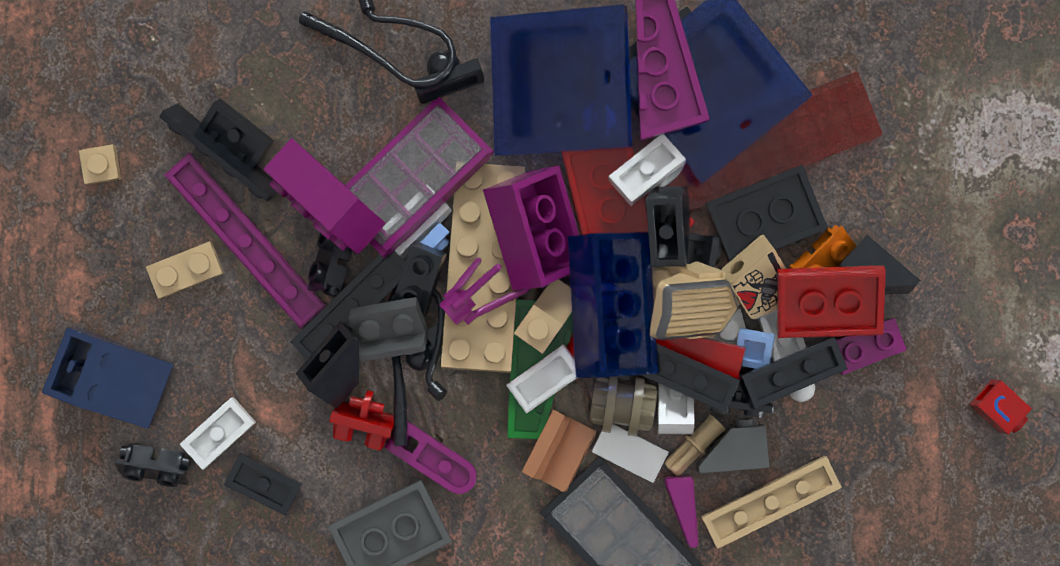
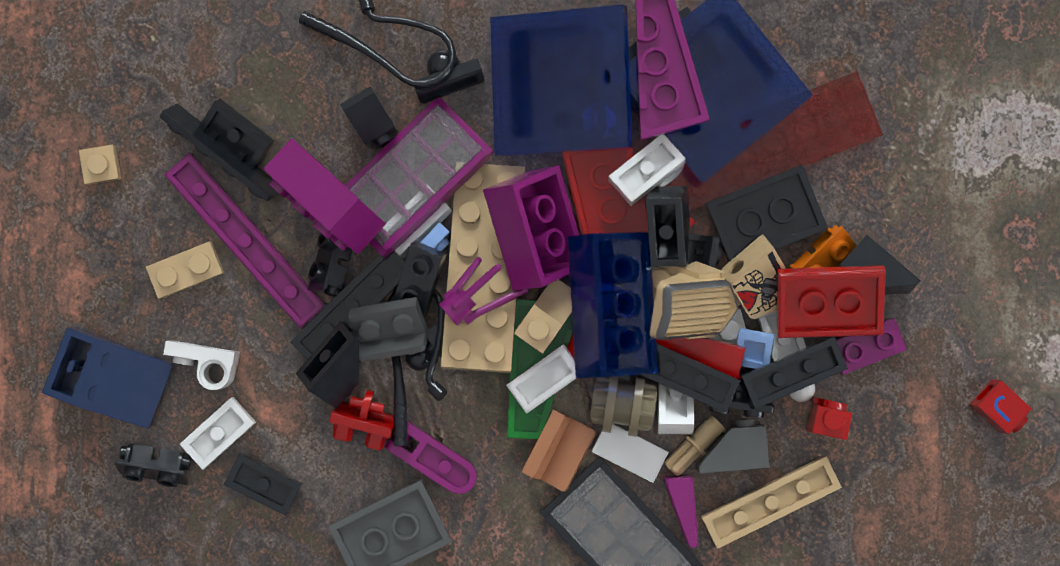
(186, 353): none -> white plate
(369, 118): none -> black slope
(829, 418): none -> red brick

